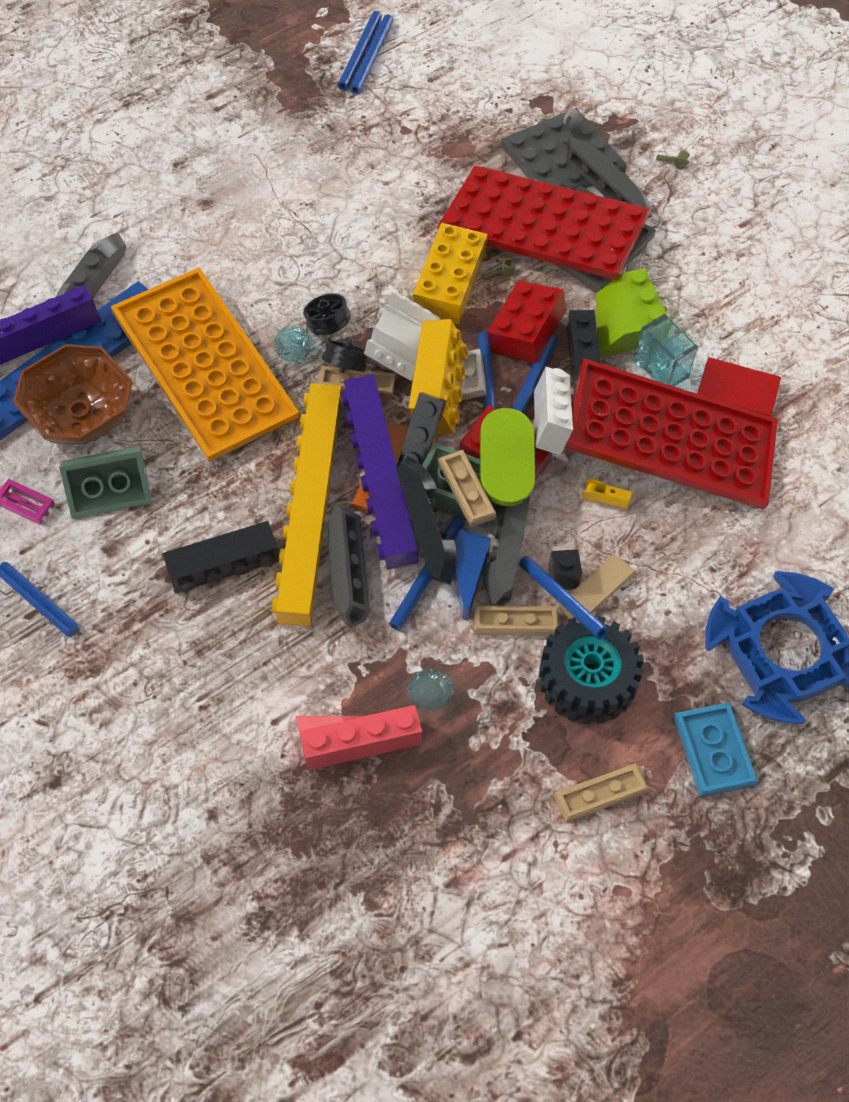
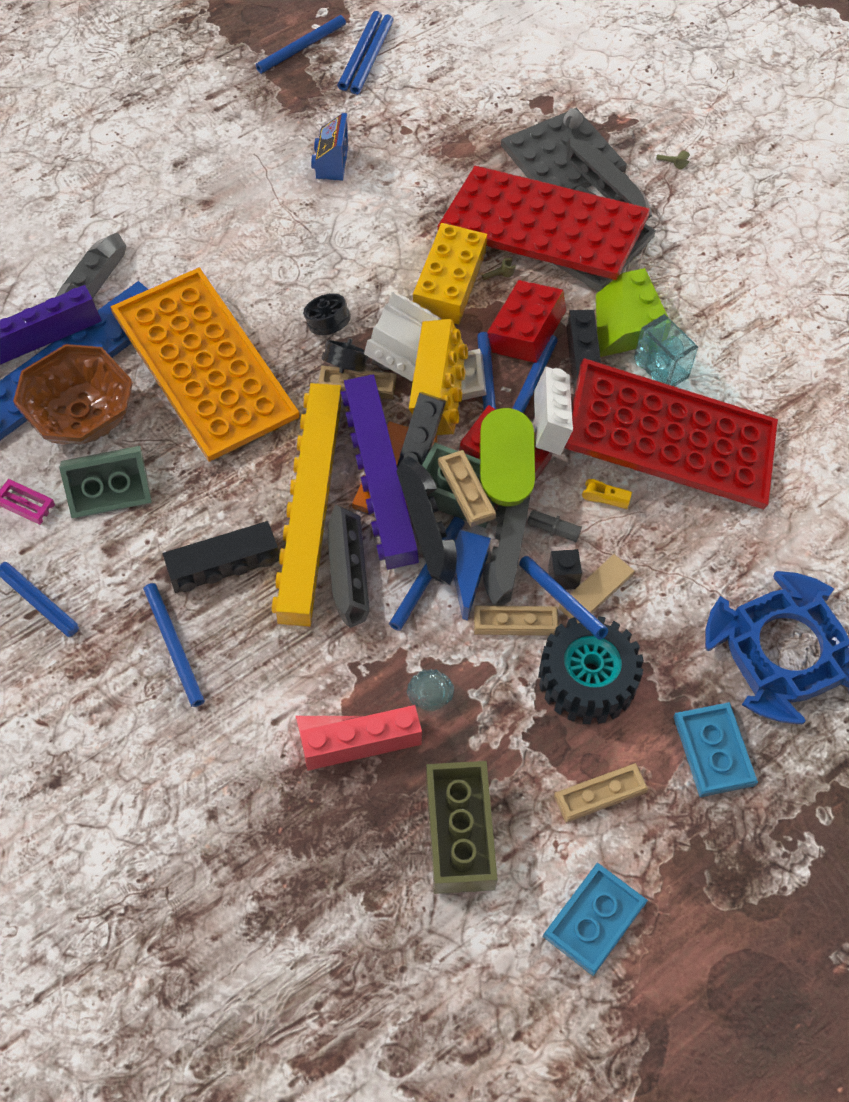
(173, 645): none -> blue piece
(292, 343): clear light blue hair -> none
(300, 44): none -> blue piece
(331, 149): none -> blue slope
(460, 827): none -> olive brick
(554, 525): none -> dark grey axle
(595, 919): none -> dark azure tile
(739, 386): red tile -> none

